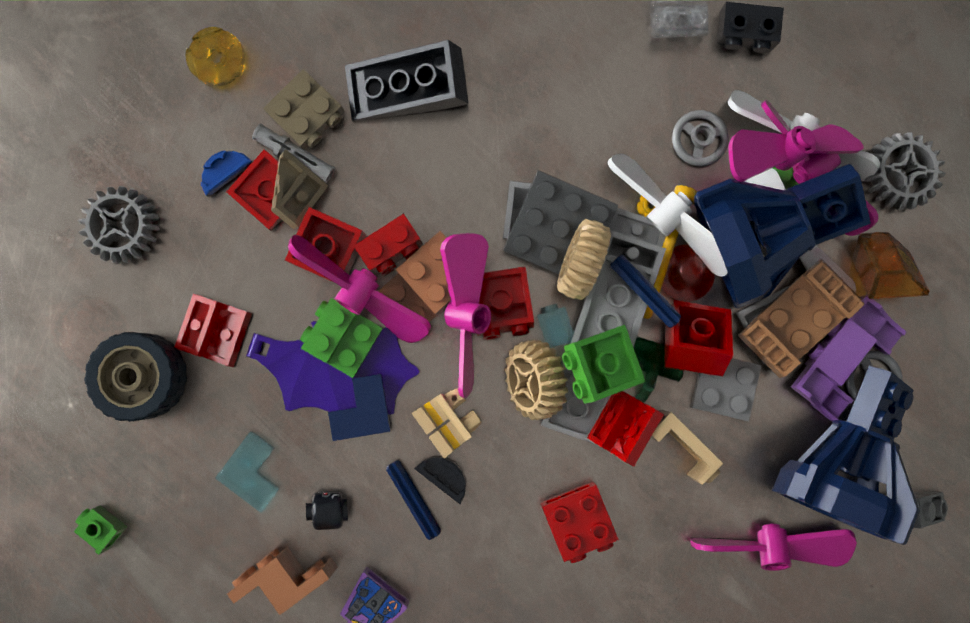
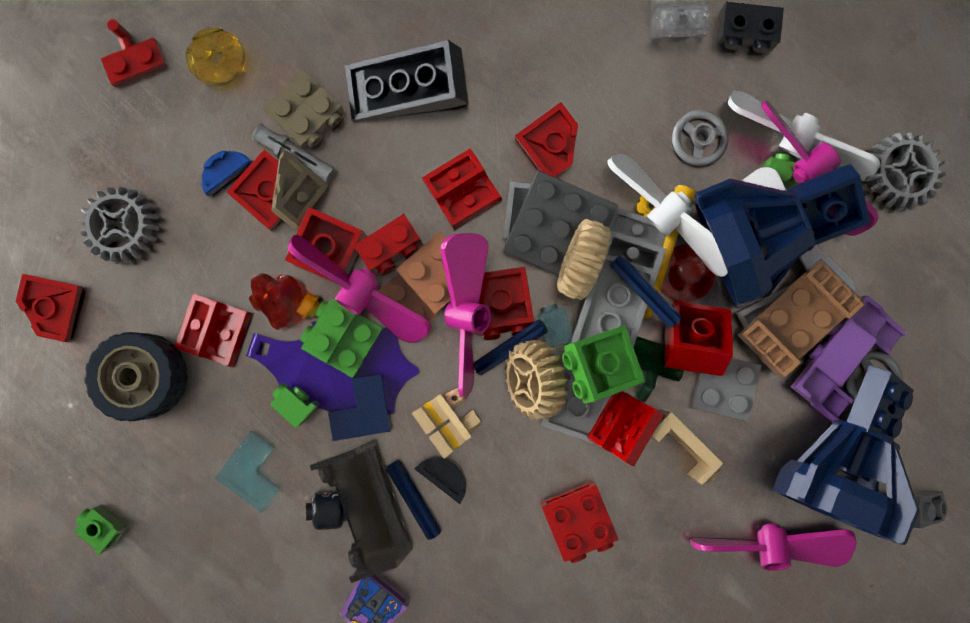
(49, 306): none -> red plate
(133, 60): none -> red plate
(275, 297): none -> clear red plate
(282, 579): nougat bracket -> none
(293, 404): none -> bright green brick
(308, 305): none -> yellow plate
(369, 507): none -> clear smoke windscreen
(462, 189): none -> red slope
(501, 352): none -> dark blue axle
(550, 140): none -> red plate
(759, 151): dark pink piece -> none
(887, 267): clear orange slope -> none

